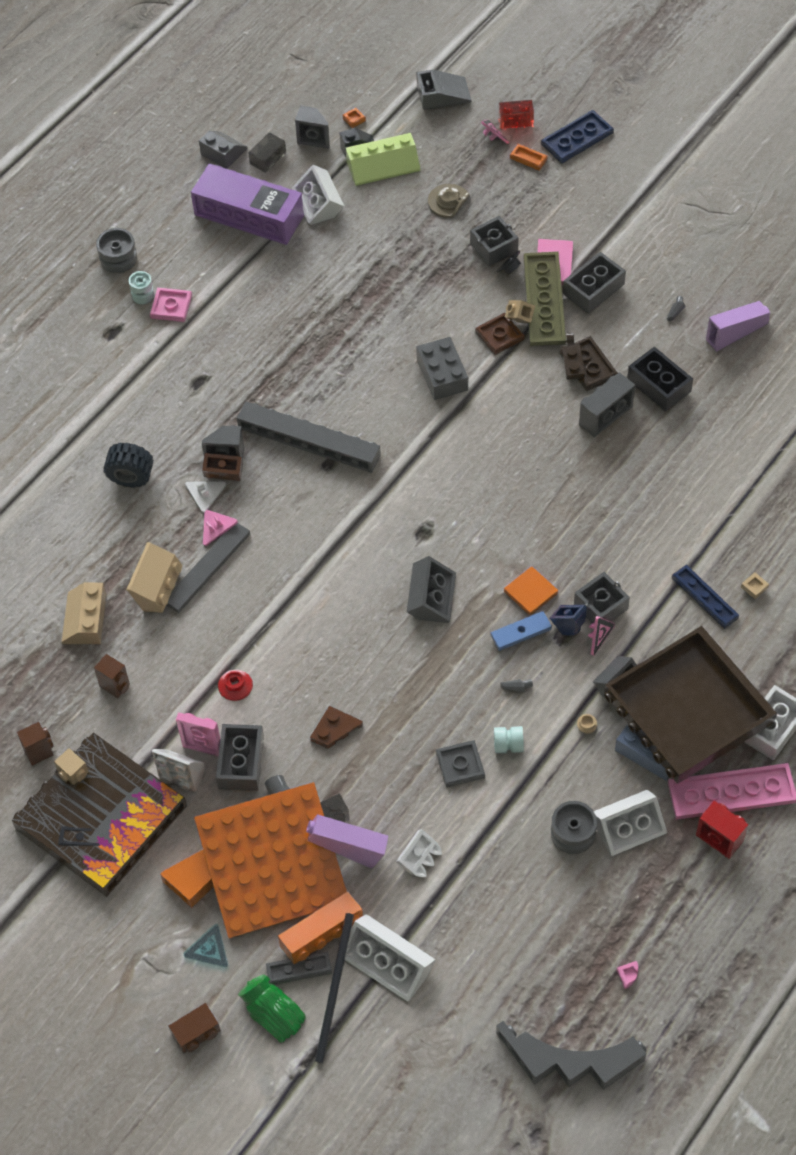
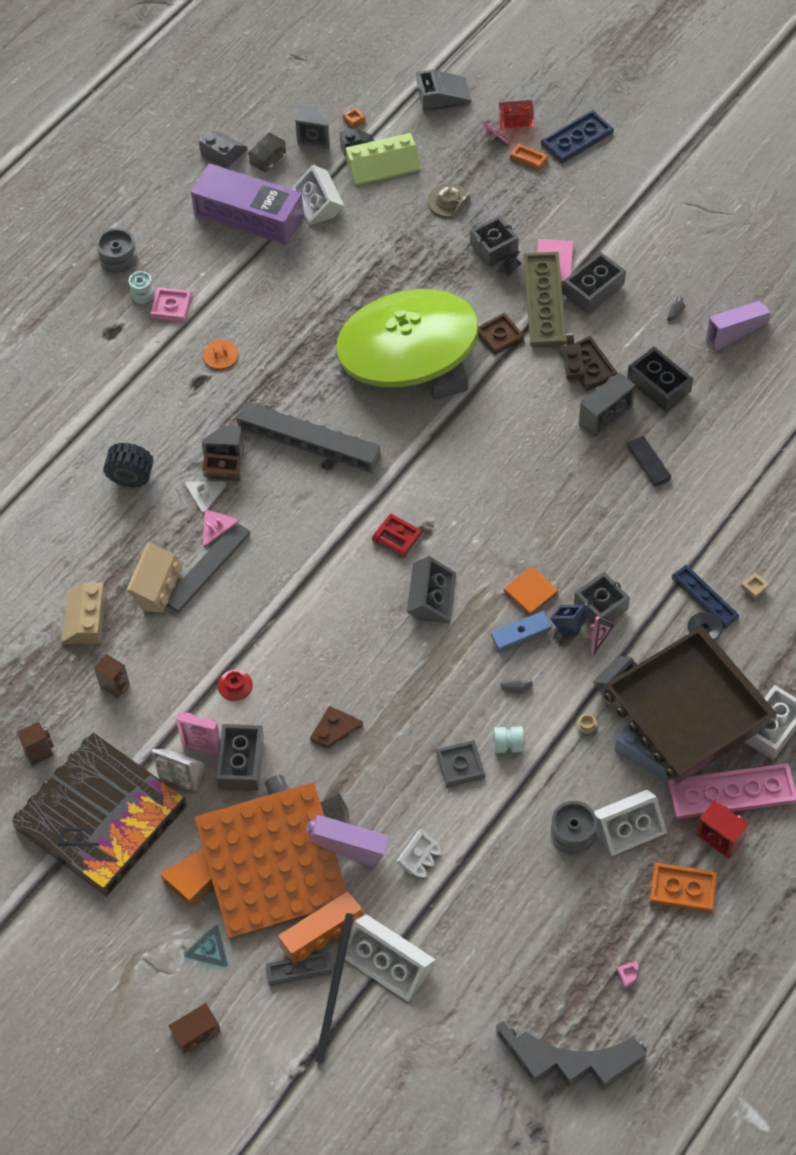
(71, 767): tan brick -> none
(220, 354): none -> orange piece
(272, 1008): green hair -> none
(400, 531): none -> red plate
(407, 338): none -> lime dish
(519, 311): tan brick -> none
(649, 461): none -> black tile
(683, 887): none -> orange tile
(707, 620): none -> black piece

